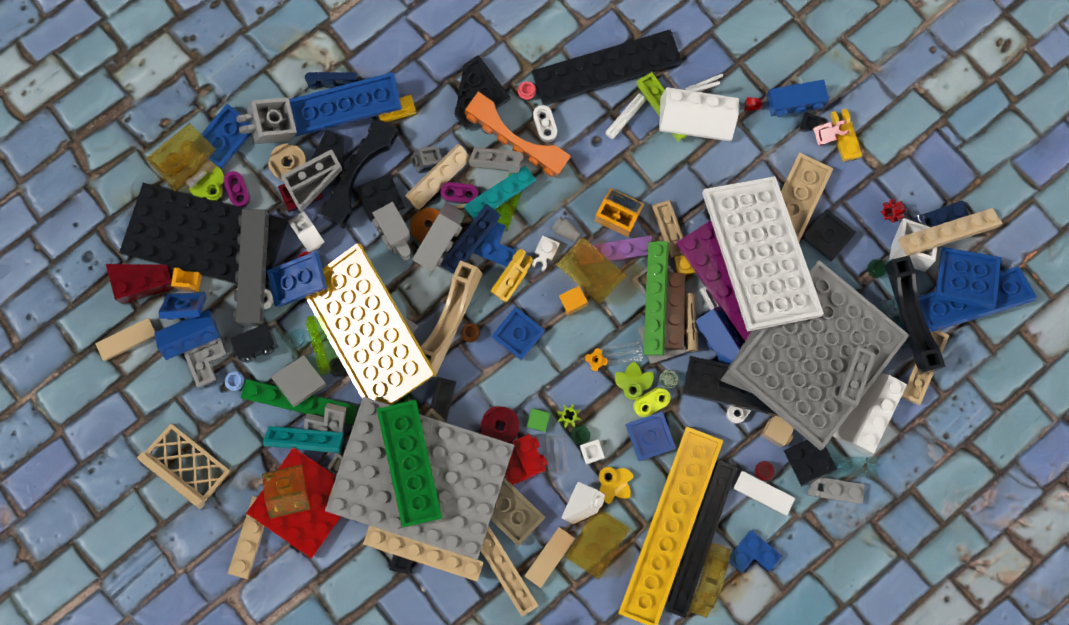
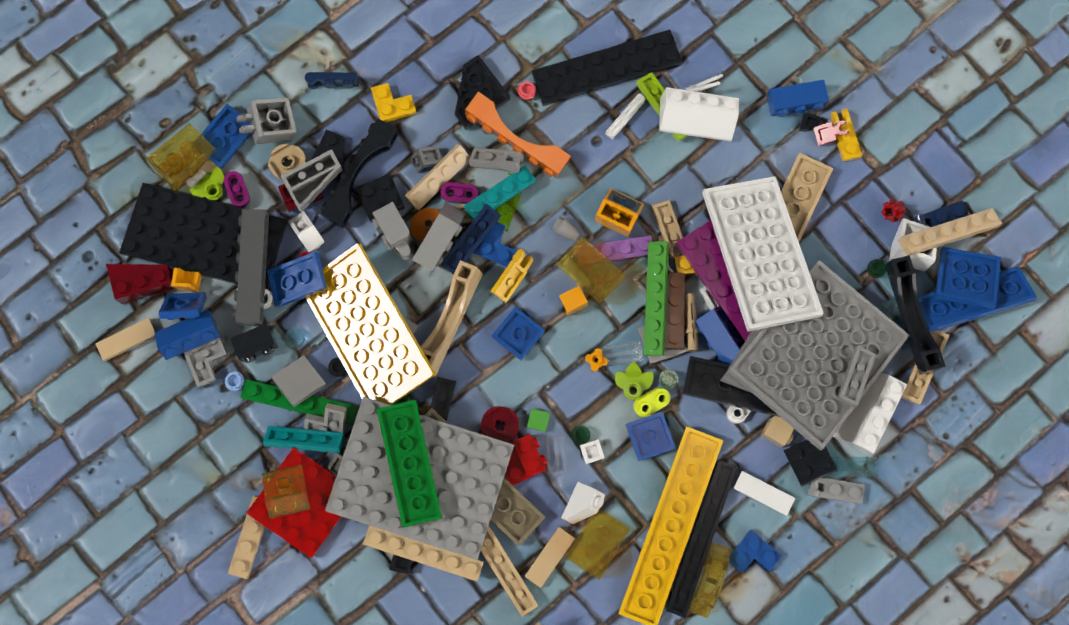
(174, 480): tan fence -> none
(317, 345): clear neon green tile -> none
(345, 104): blue plate -> none
(470, 332): reddish brown plate -> none
(545, 124): white plate -> none
(546, 251): white plate -> none
(570, 410): lime gear -> none
(617, 485): yellow plate -> none
(753, 104): red tile -> none
(764, 470): dark red plate -> none
(829, 235): black plate -> none

